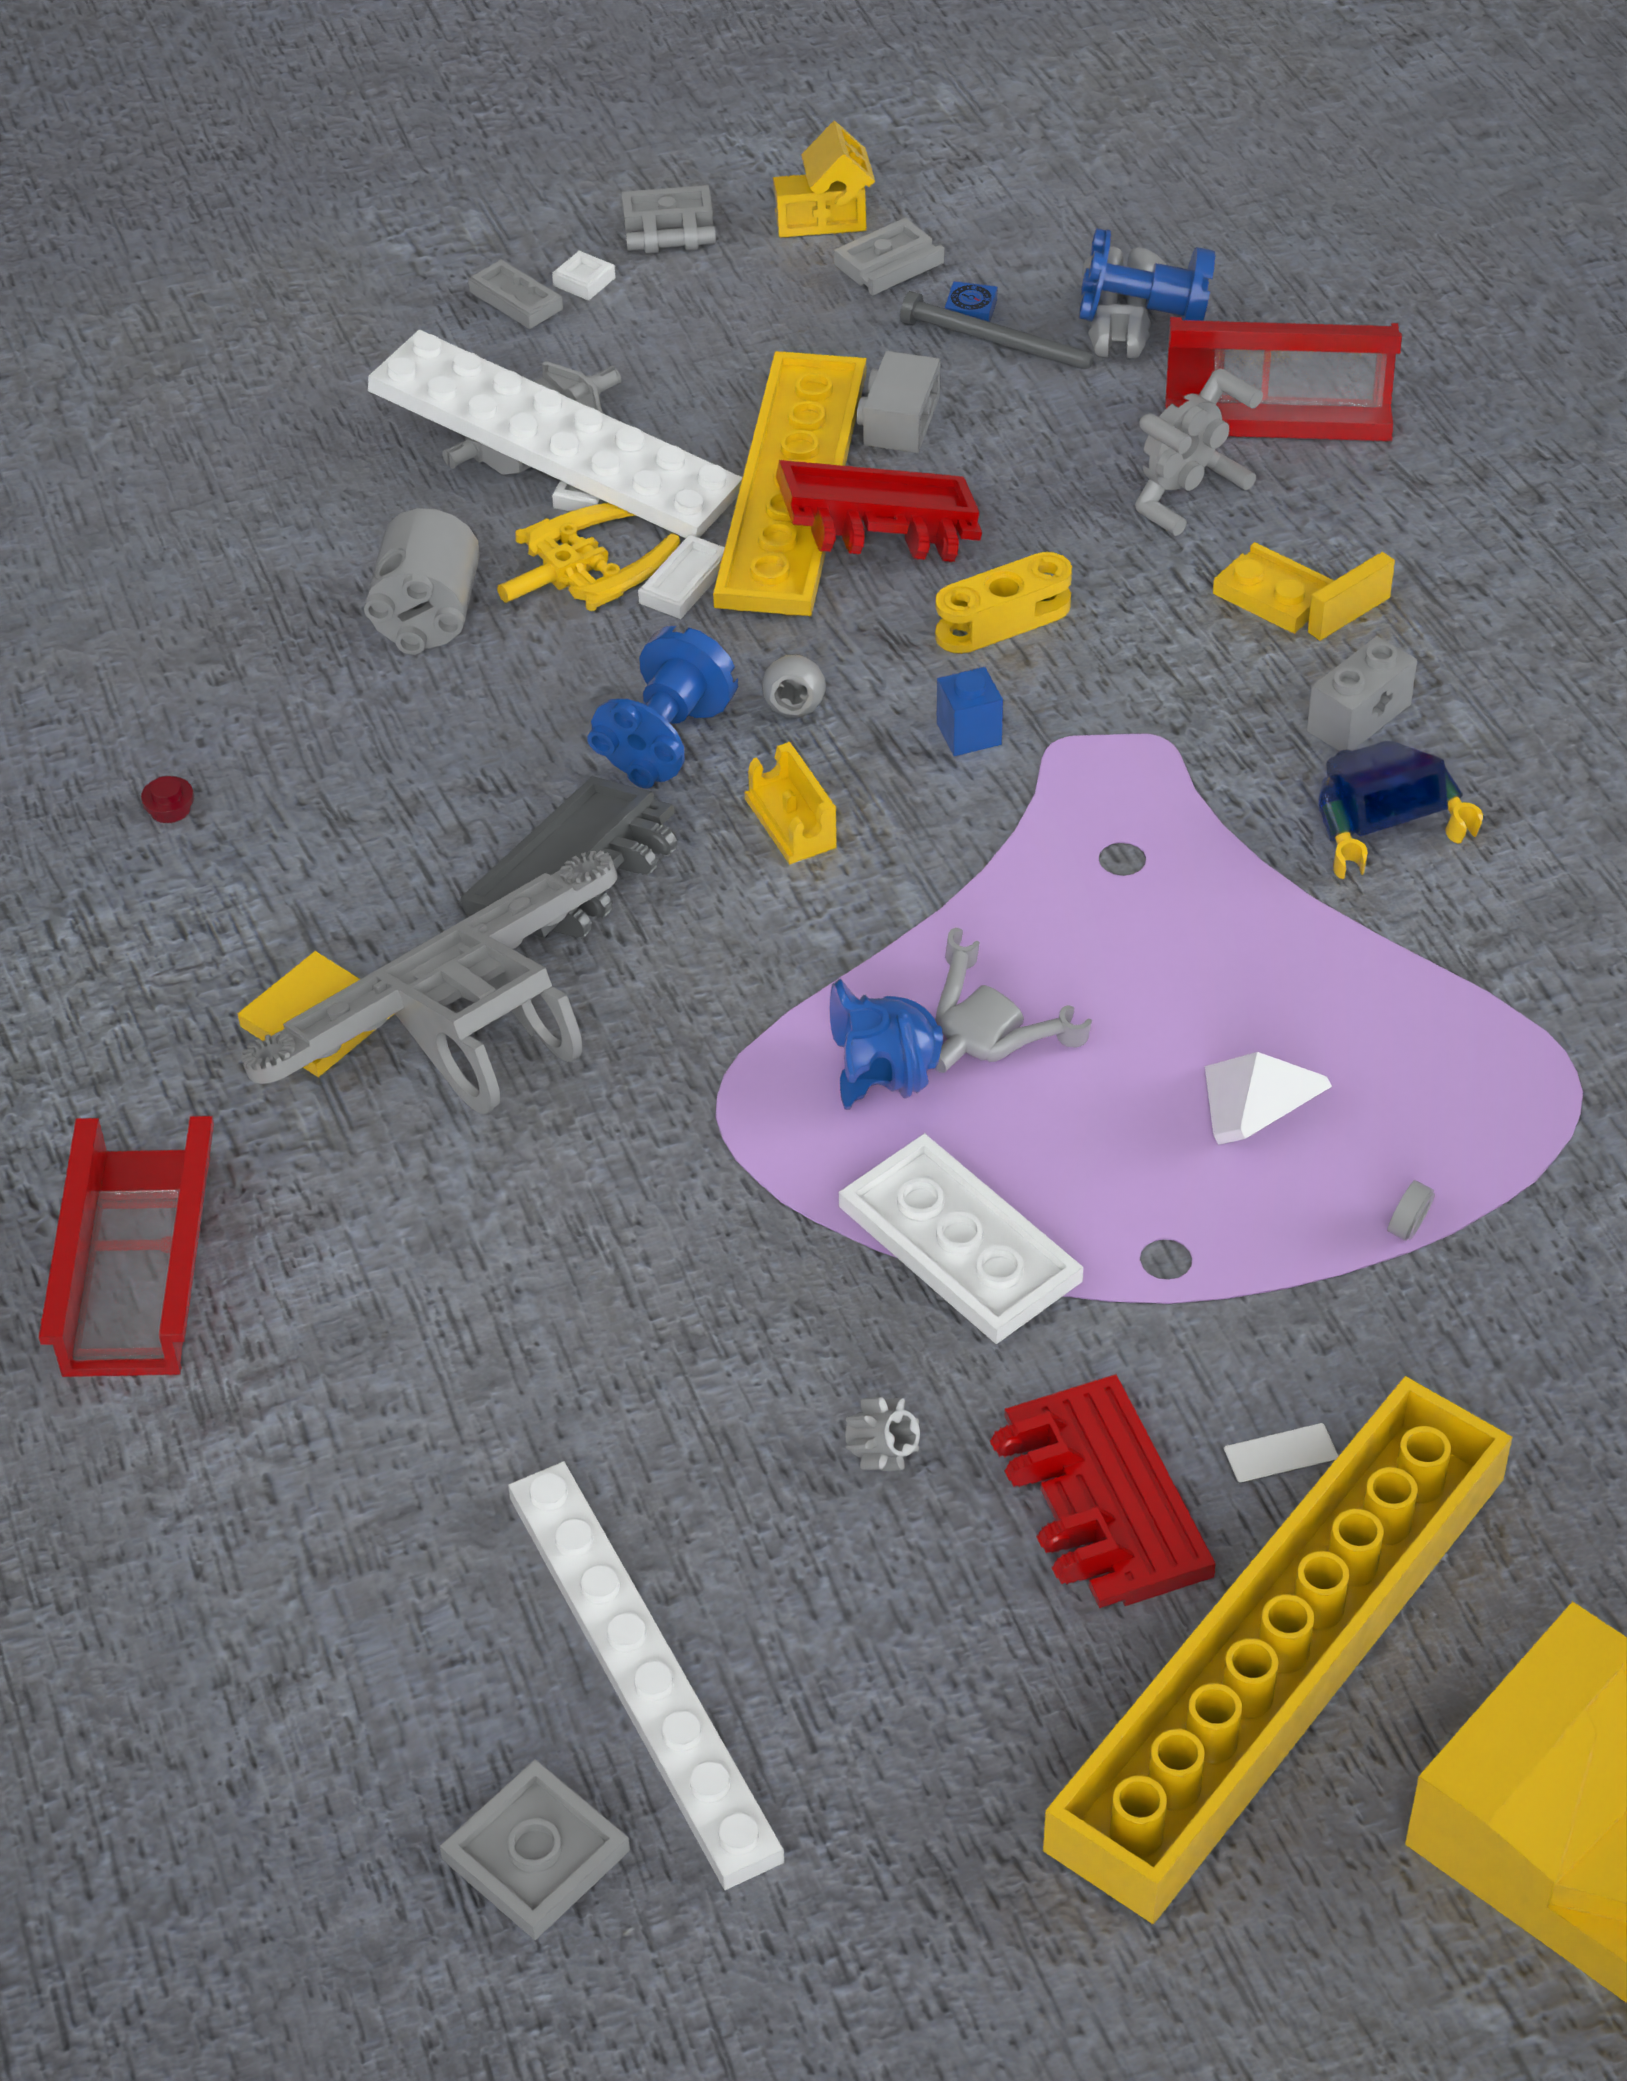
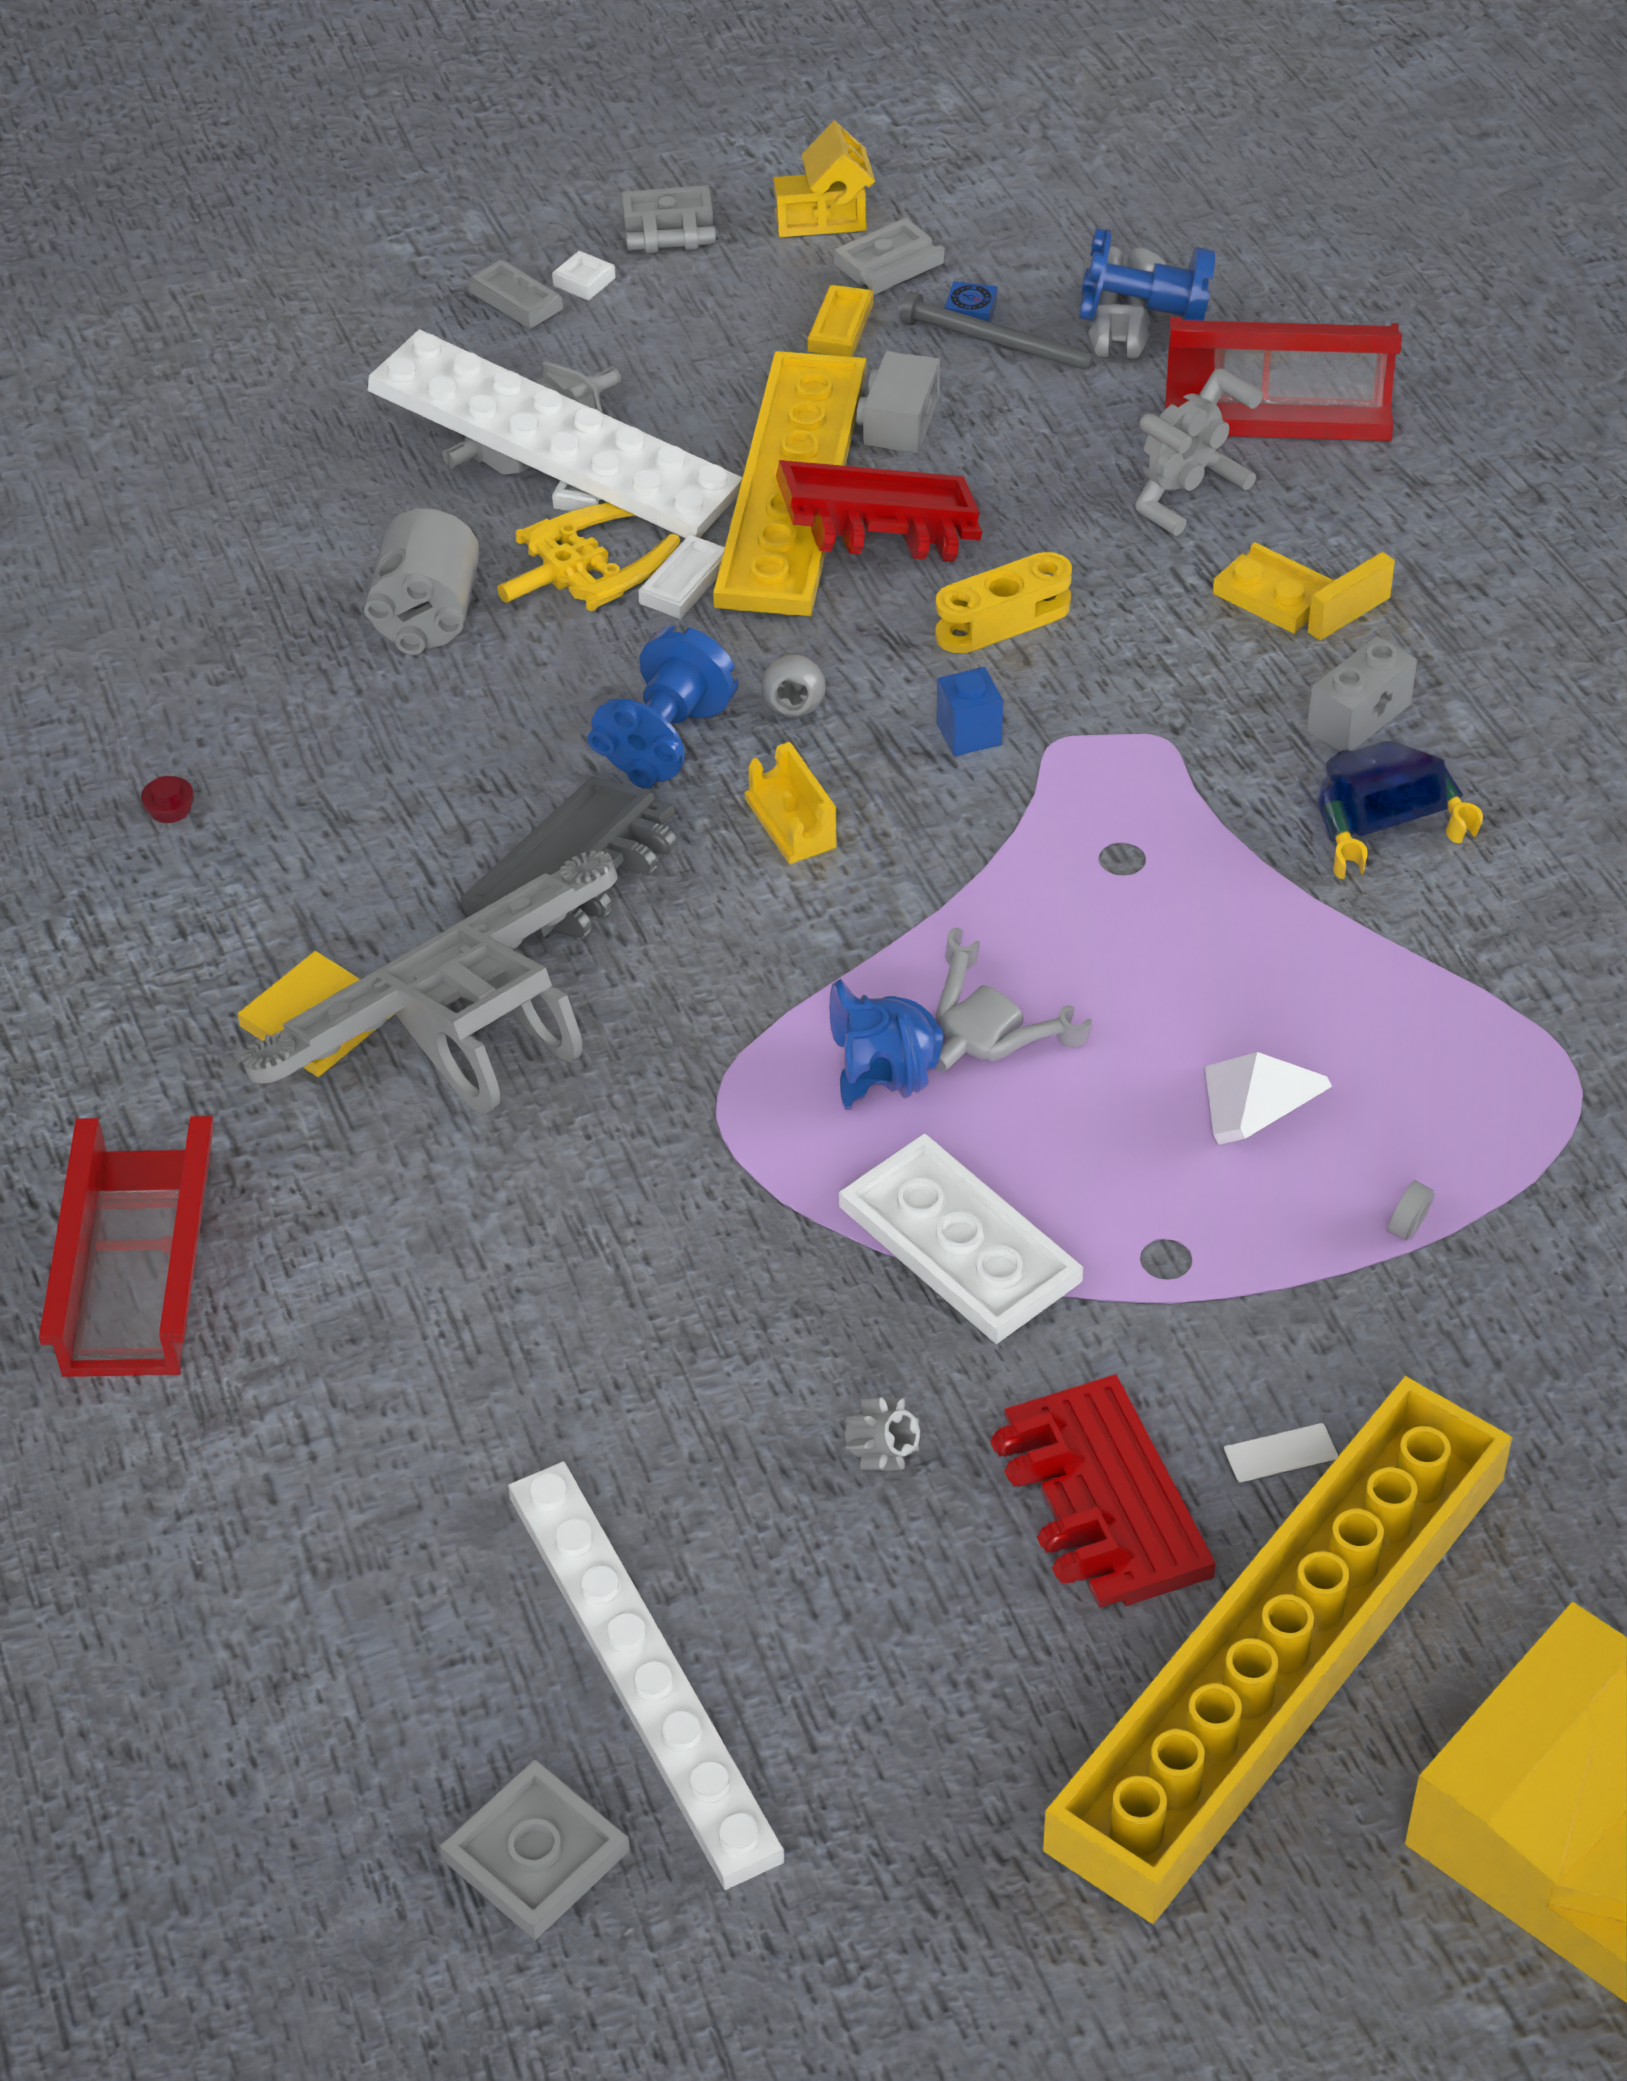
(840, 321): none -> yellow tile

